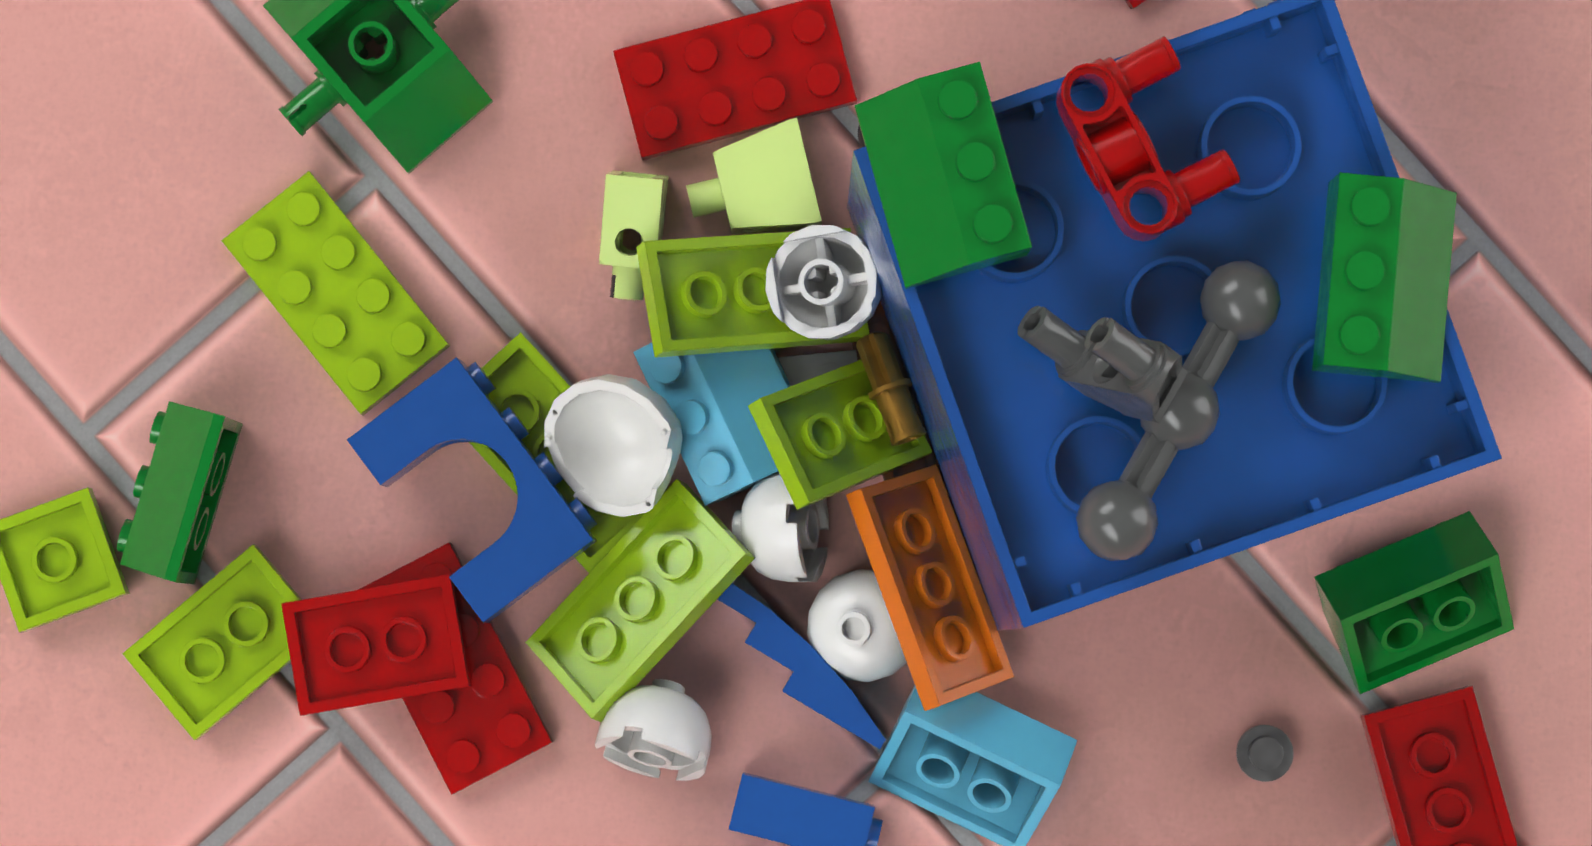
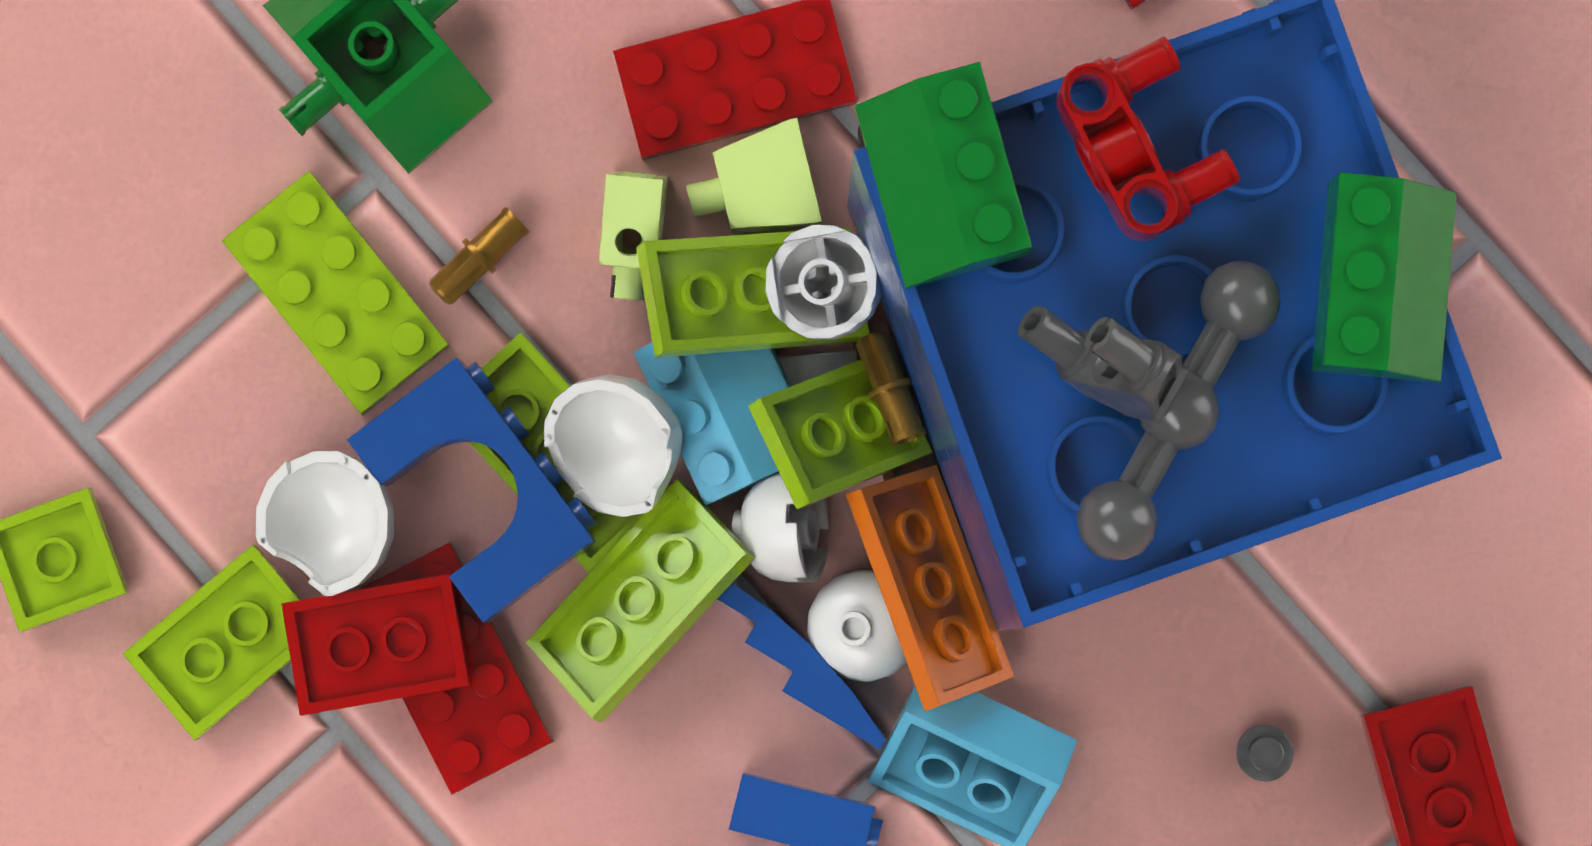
(179, 493): green slope -> none
(327, 519): none -> white cylinder
(478, 256): none -> pearl gold axle
(656, 730): white cylinder -> none
(1415, 601): green slope -> none

